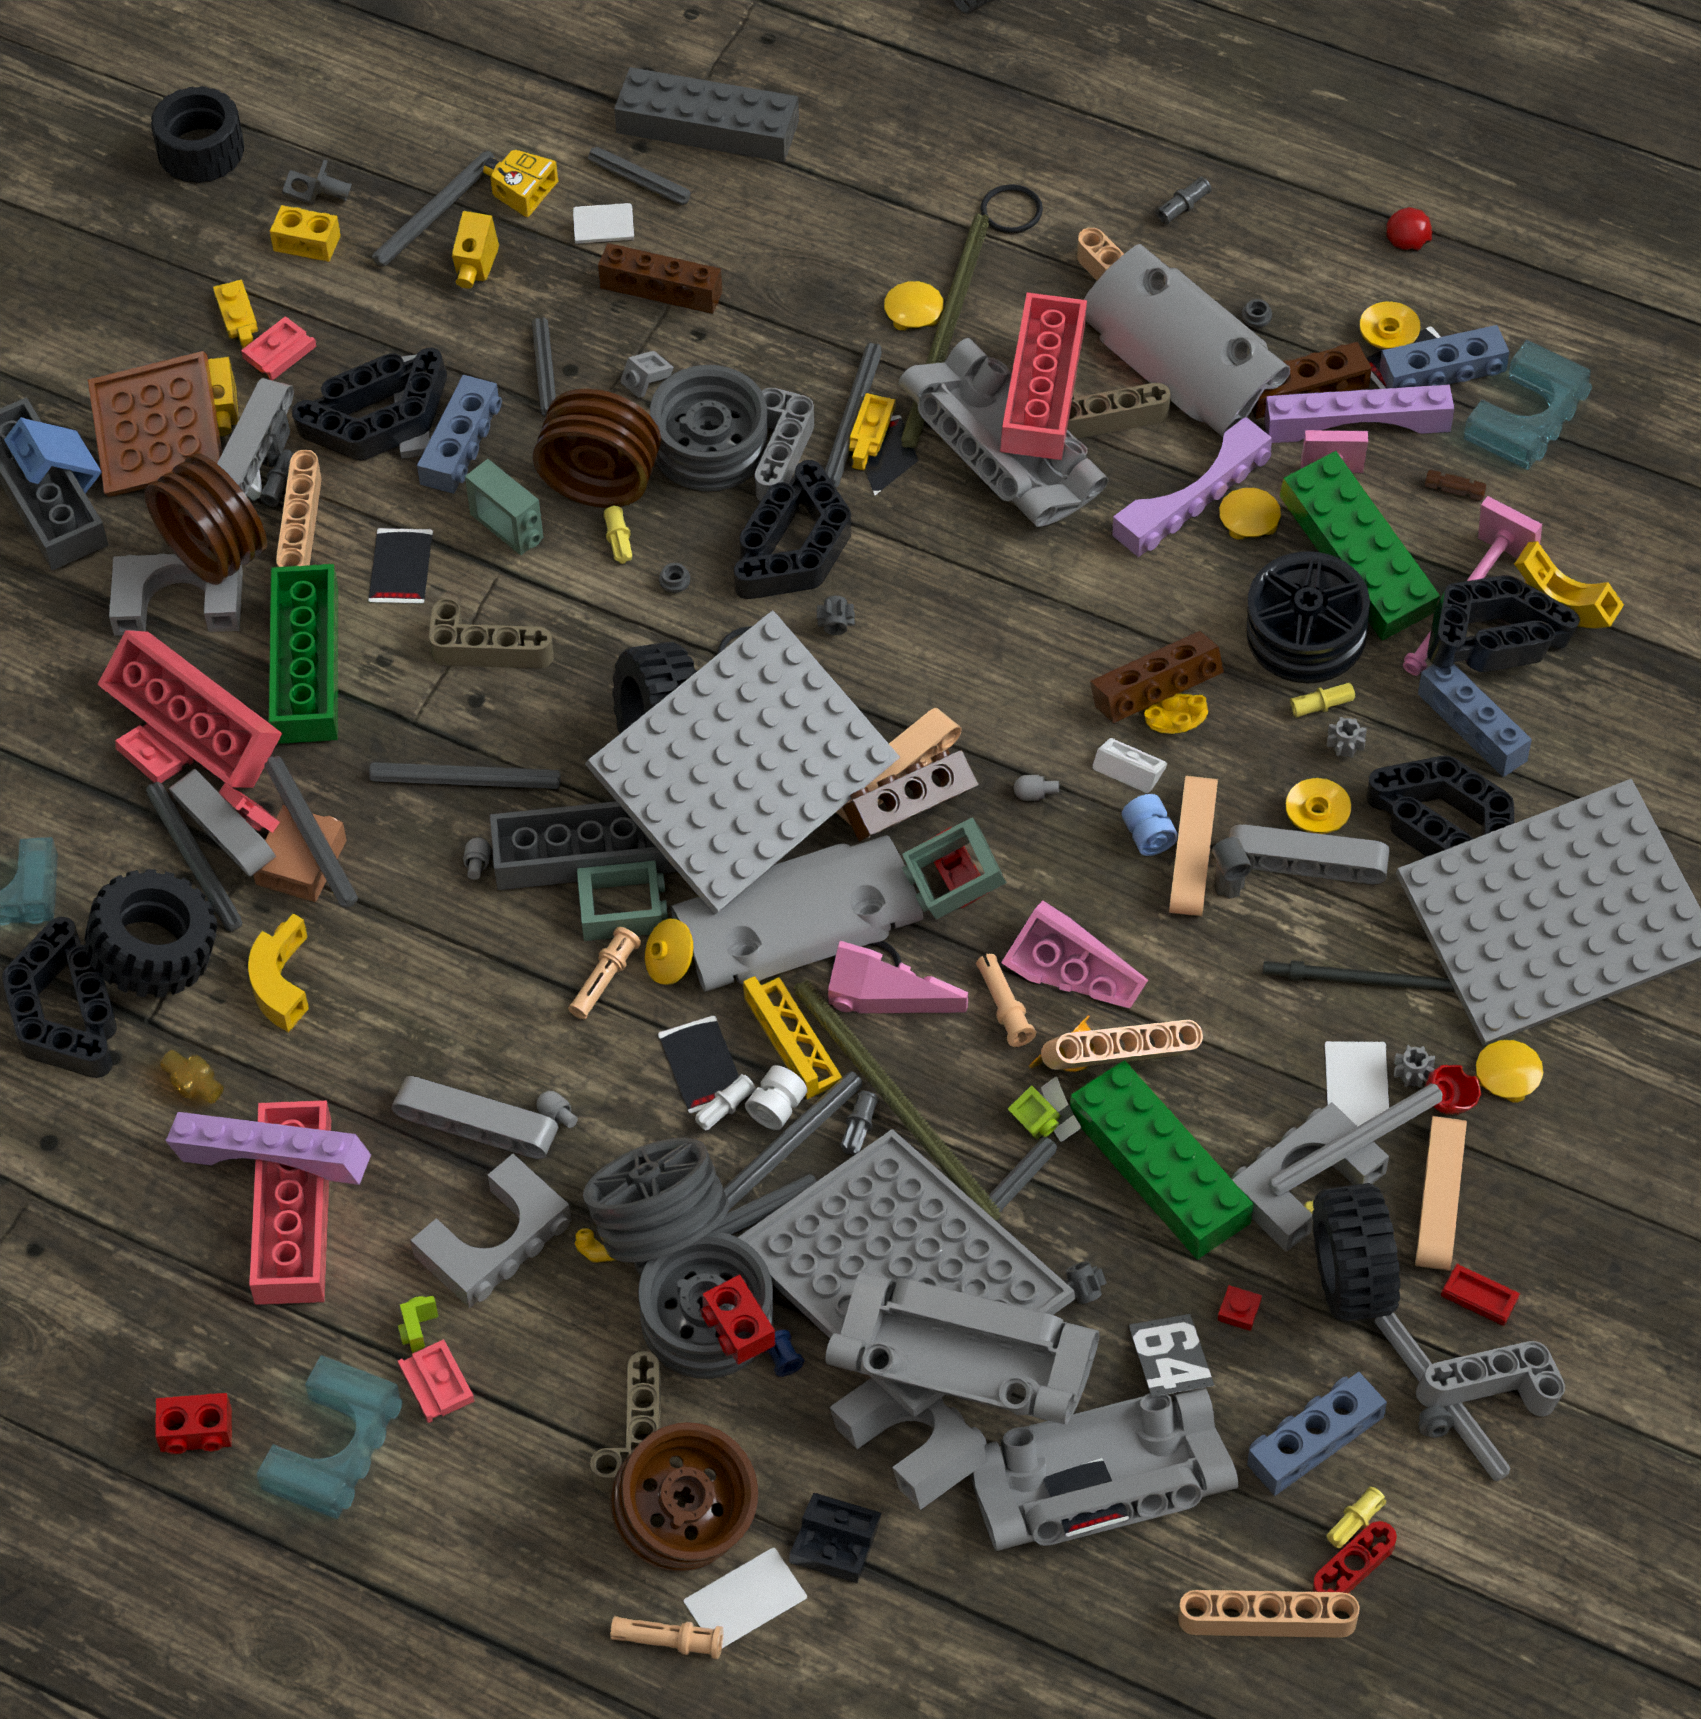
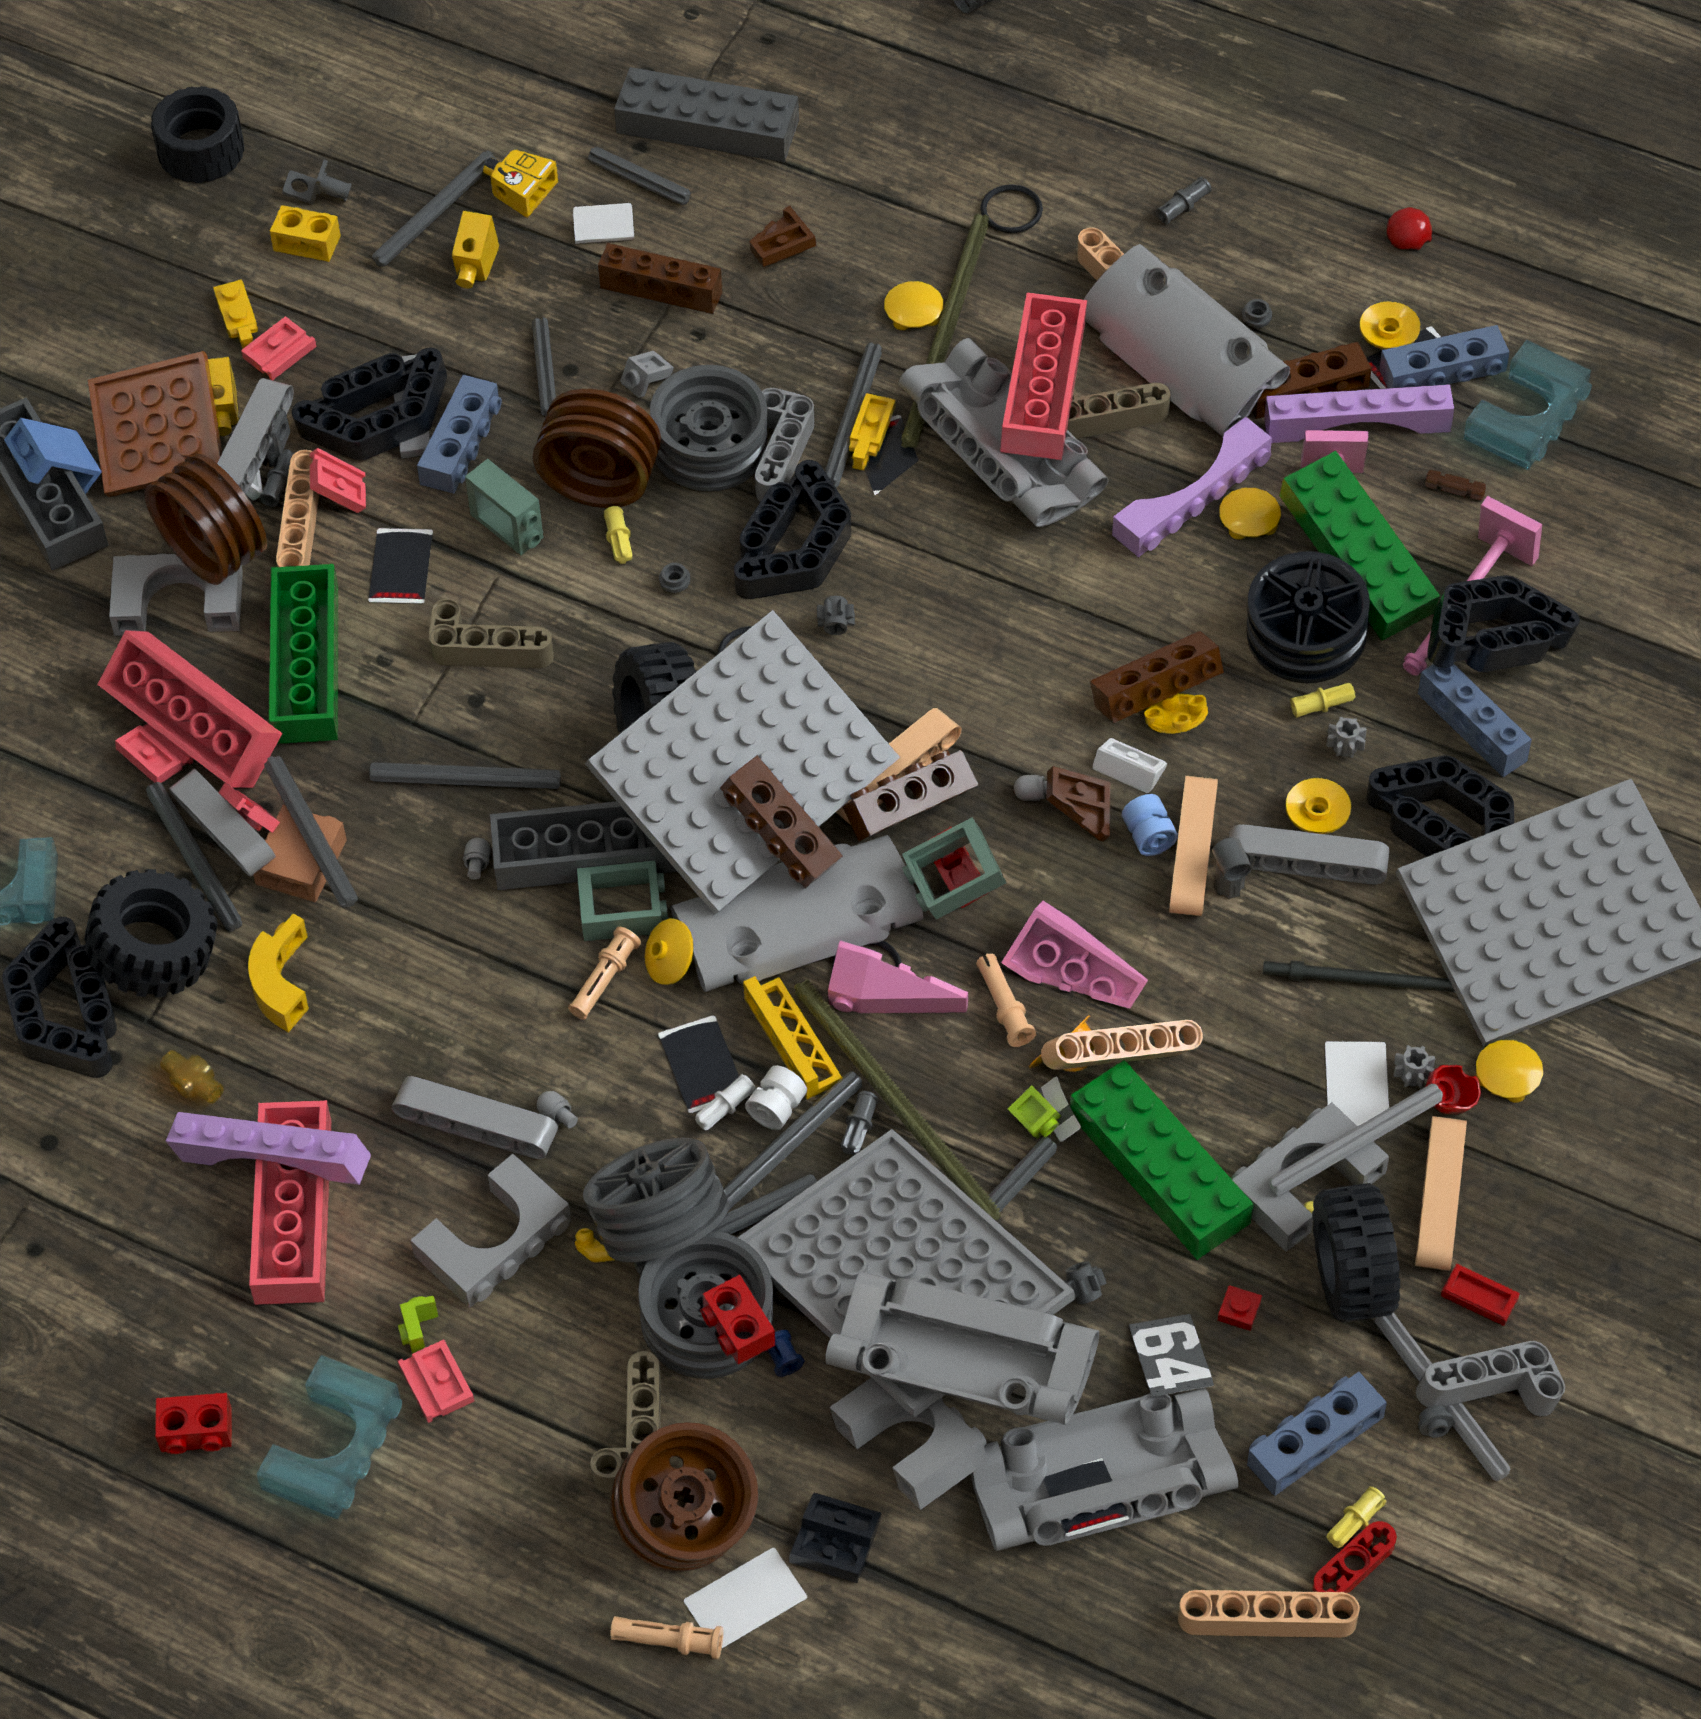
(337, 480): none -> coral plate
(780, 805): none -> reddish brown brick
(782, 239): none -> reddish brown wing
(1081, 799): none -> reddish brown wing
(1594, 603): yellow arch -> none

